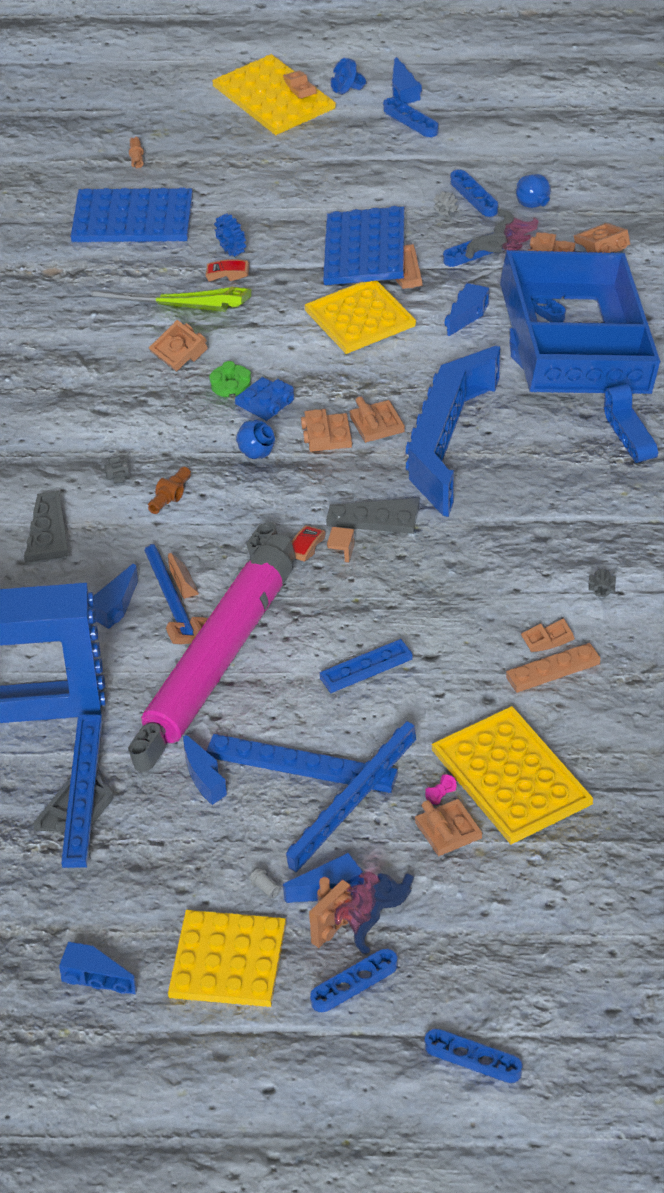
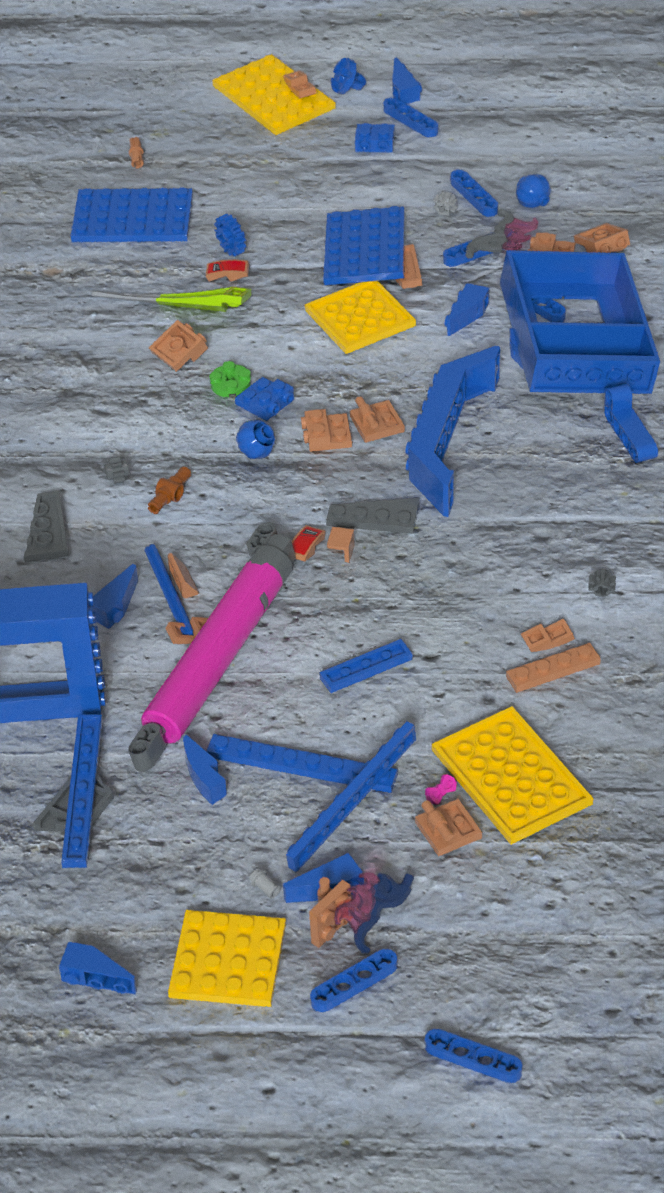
(374, 137): none -> blue plate

